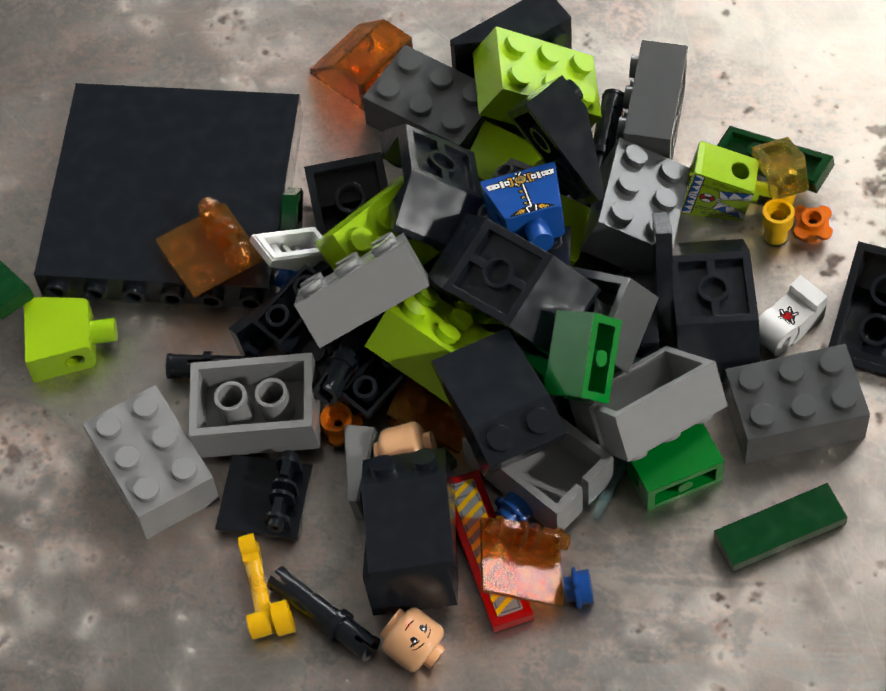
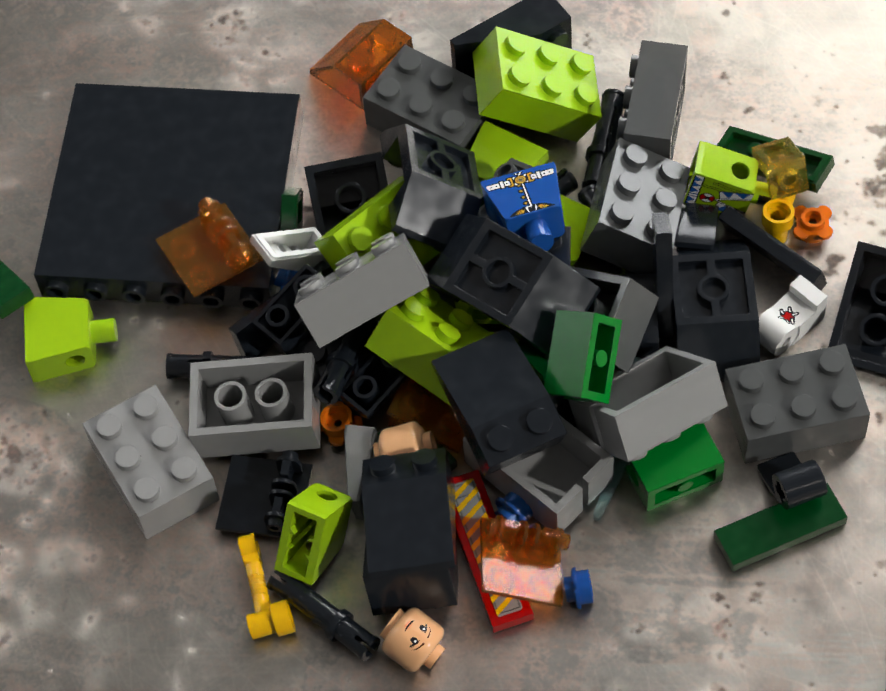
(316, 517): none -> lime torso
(561, 132): black slope -> none
(697, 226): none -> black panel
(771, 247): none -> black tile
(793, 481): none -> black panel

